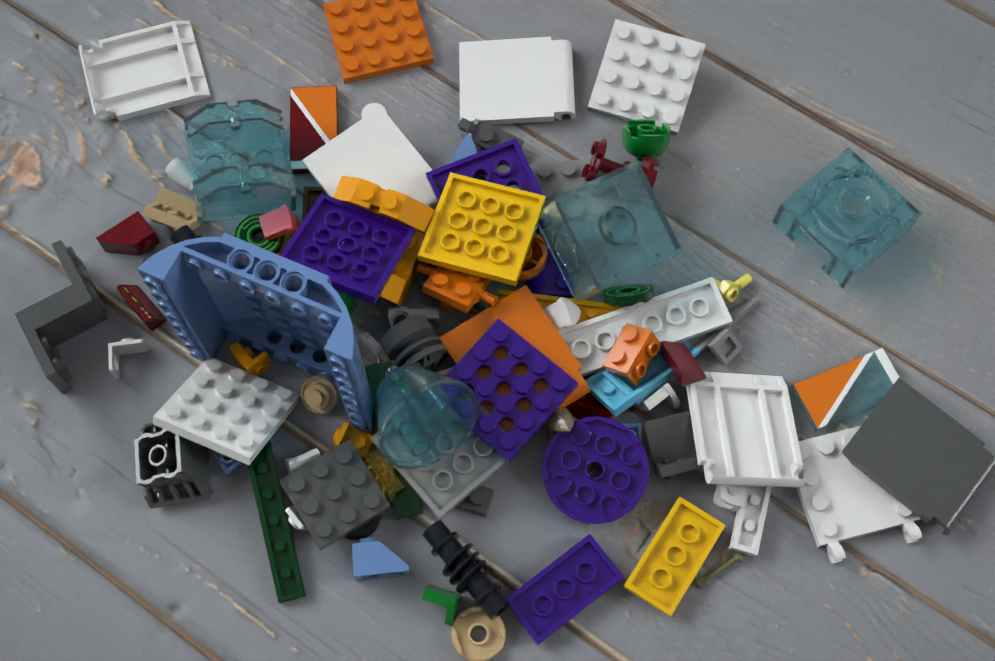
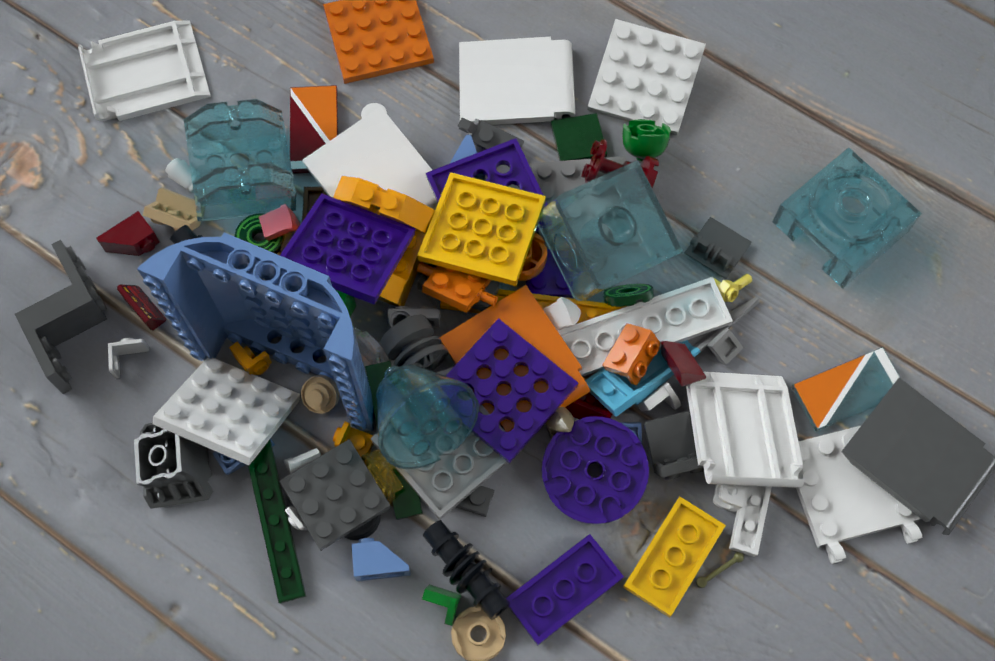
(576, 136): none -> dark green tile
(717, 247): none -> dark grey hinge

